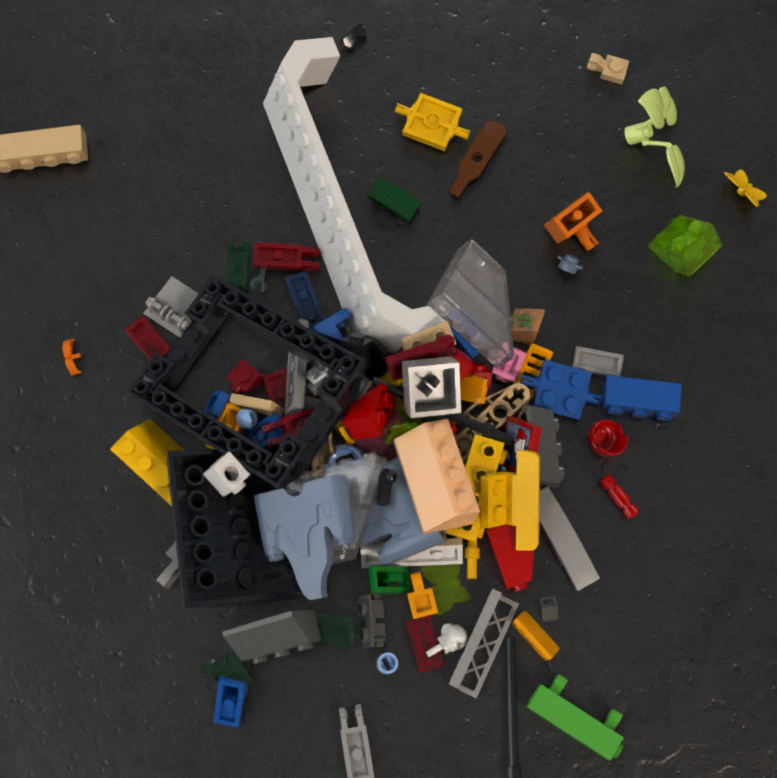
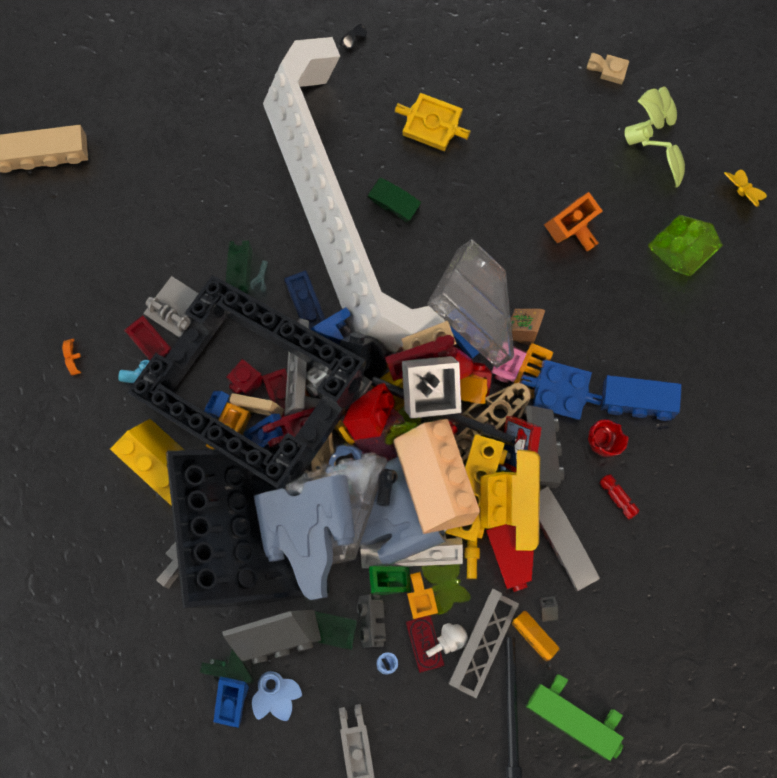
(131, 376): none -> medium azure arm
(217, 478): white brick -> none
(245, 419): light blue hinge -> none
(276, 700): none -> light blue plate
(284, 256): dark red hinge -> none
(483, 147): reddish brown piece -> none
(569, 263): sand blue plate -> none
(598, 362): light grey tile -> none

